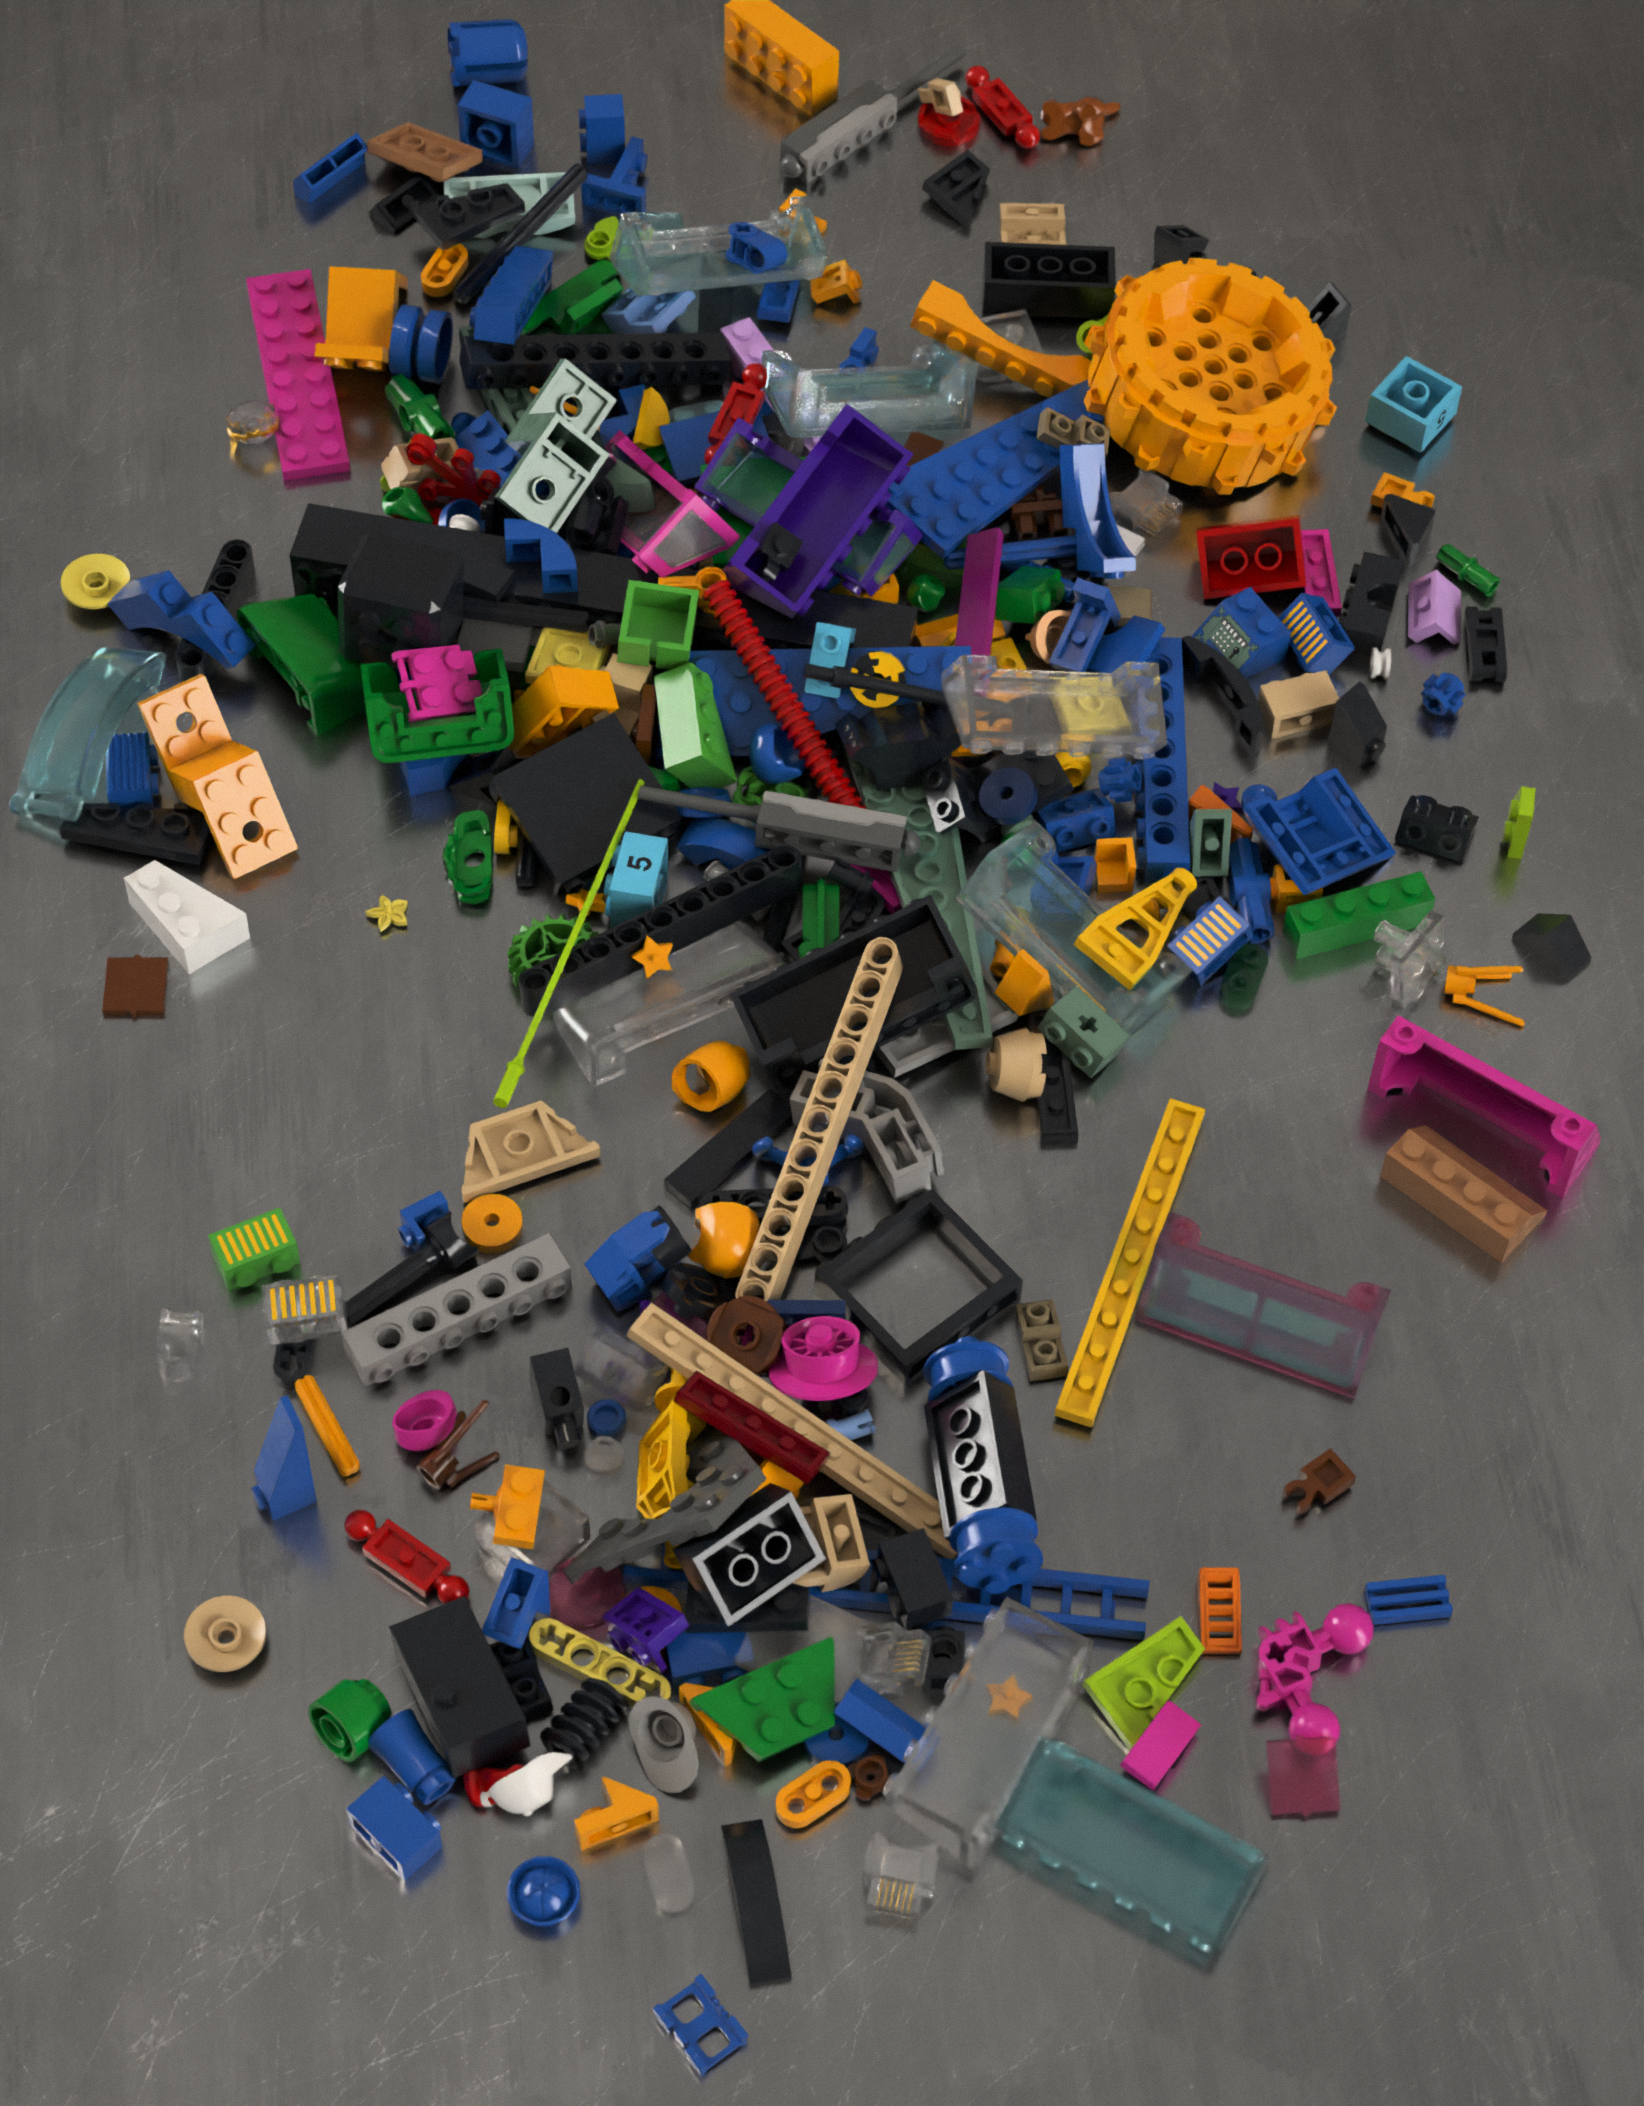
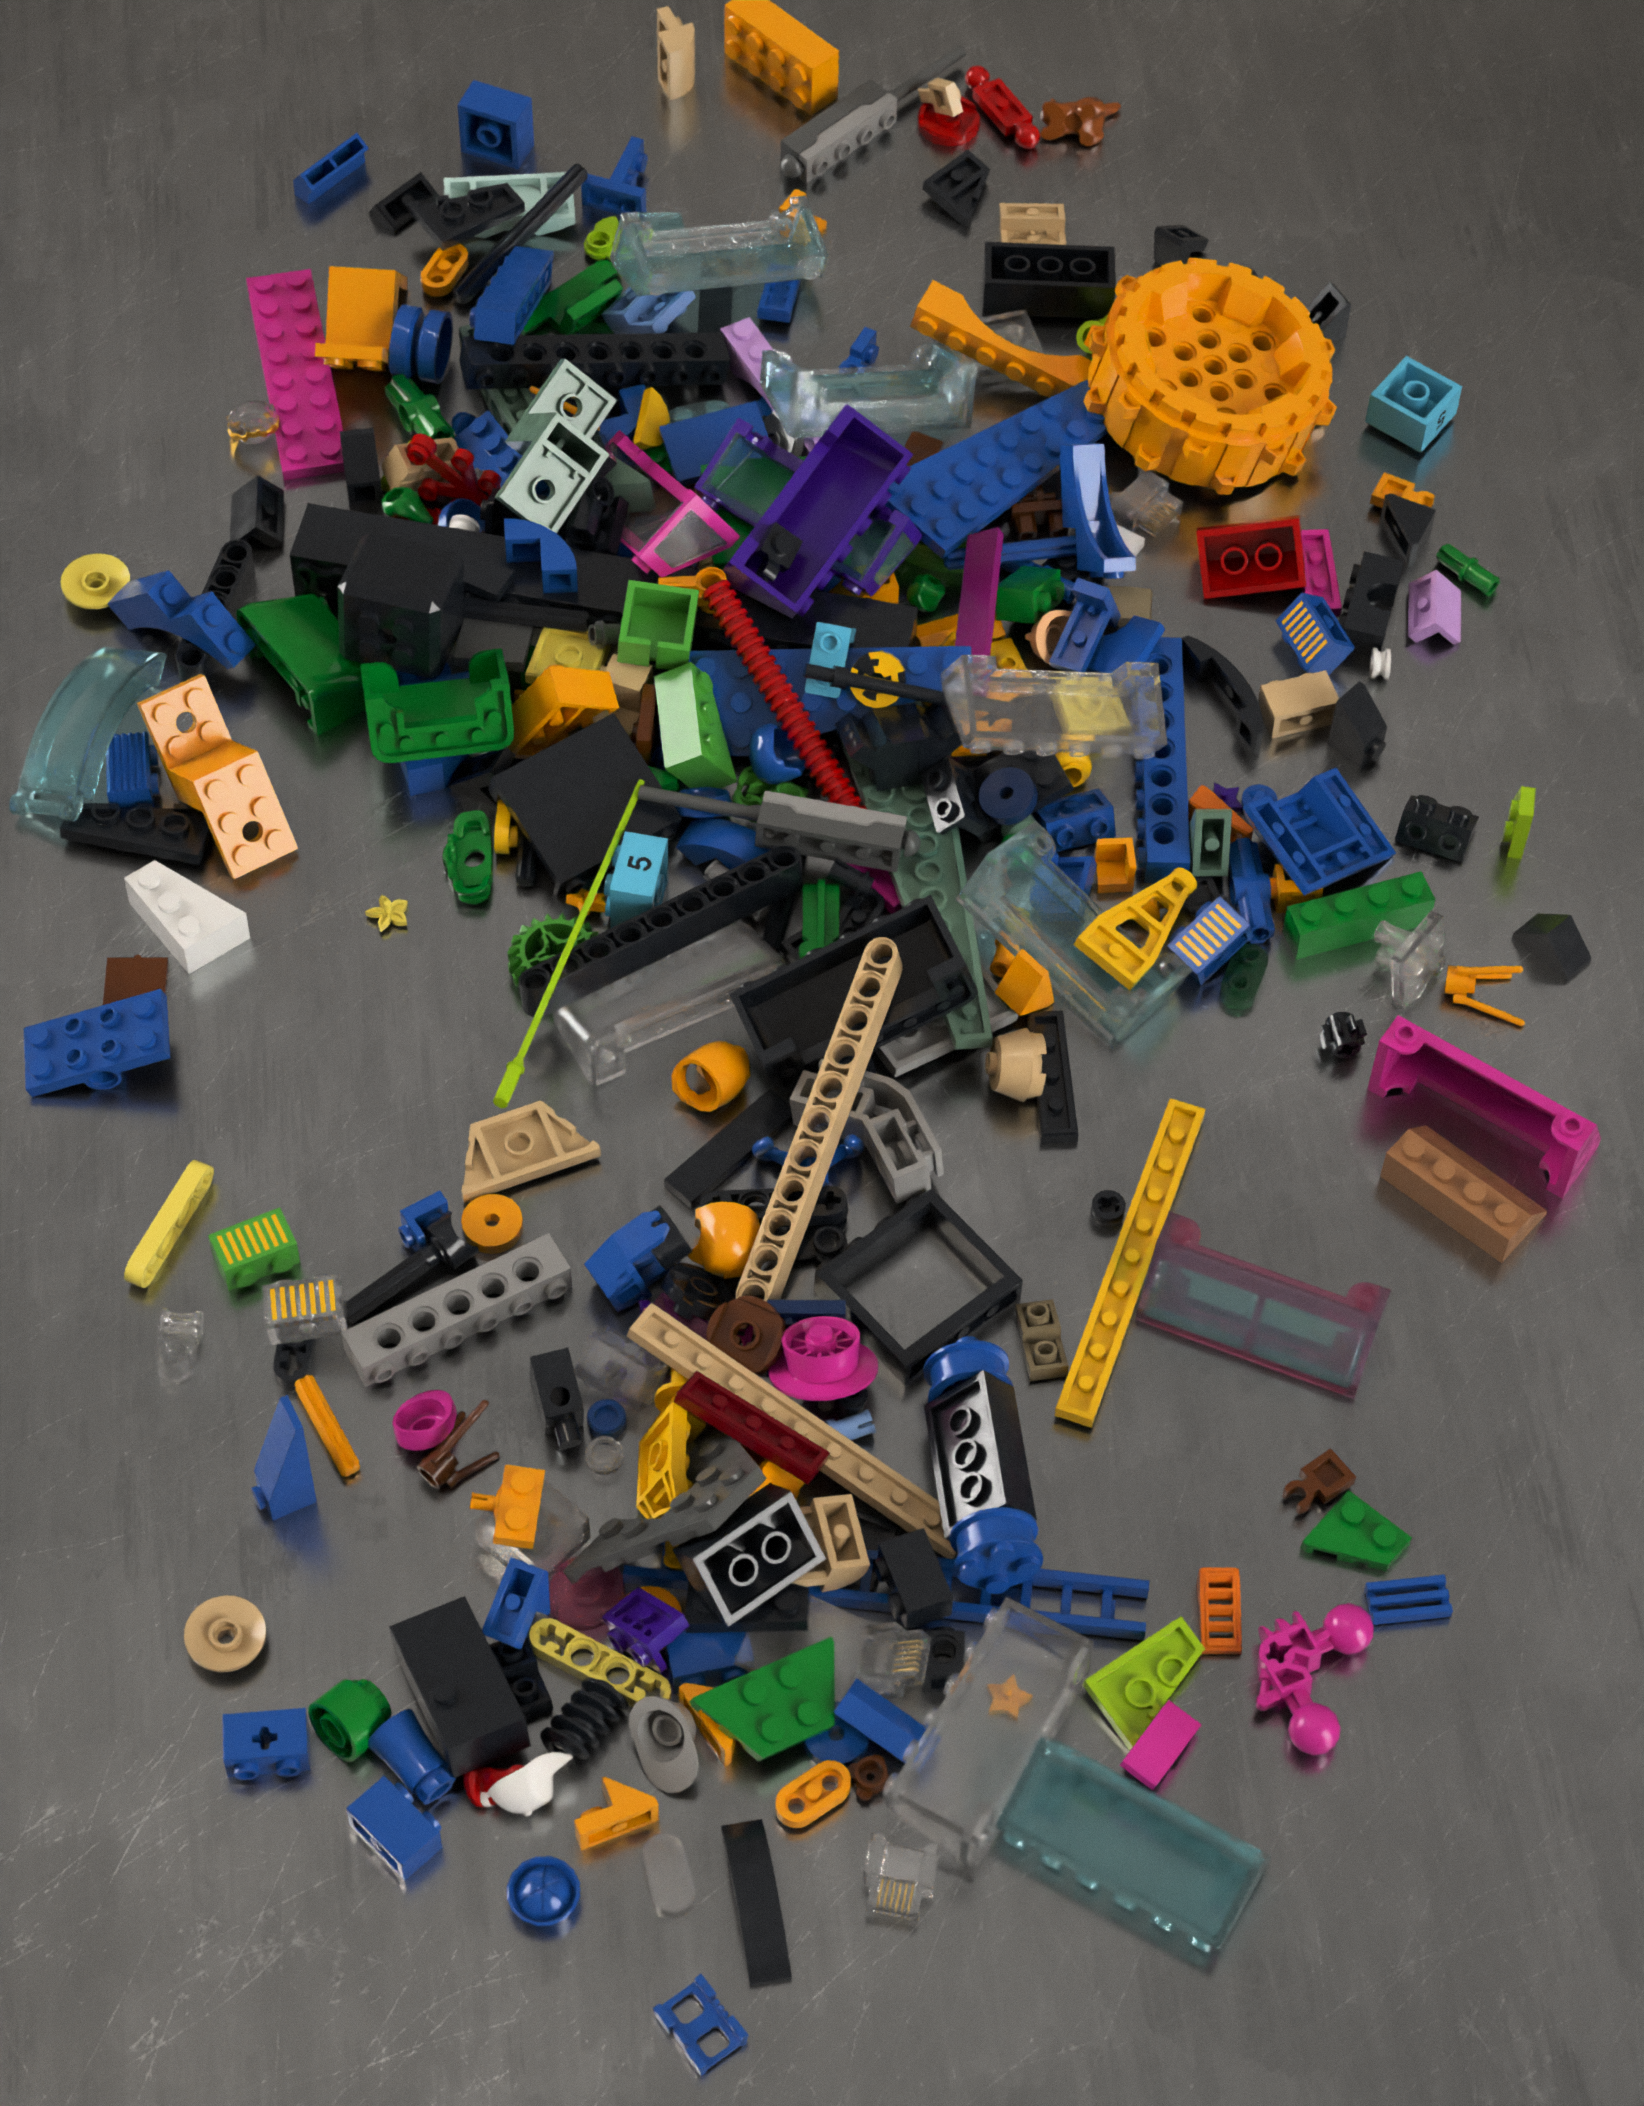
(96, 1044): none -> blue plate
(169, 1224): none -> light yellow beam
(249, 1731): none -> blue brick
(258, 512): none -> black panel
(361, 467): none -> black slope
(405, 1557): red plate -> none
(424, 151): medium nougat plate -> none
(439, 680): dark pink plate -> none
(487, 51): blue cylinder -> none
(603, 129): blue brick -> none
(653, 956): light orange piece -> none
(675, 54): none -> tan brick
(741, 402): red plate -> none
(754, 248): blue piece -> none
(836, 281): light orange bracket -> none
(1060, 430): dark tan slope -> none
(1083, 1032): sand green brick -> none
(1106, 1199): none -> black bush
(1120, 780): blue gear -> none
(1246, 633): blue slope -> none
(1303, 1775): clear pink piece -> none
(1343, 1034): none -> black gear
(1358, 1535): none -> green wing
(1443, 694): blue gear -> none
(1486, 642): black plate -> none

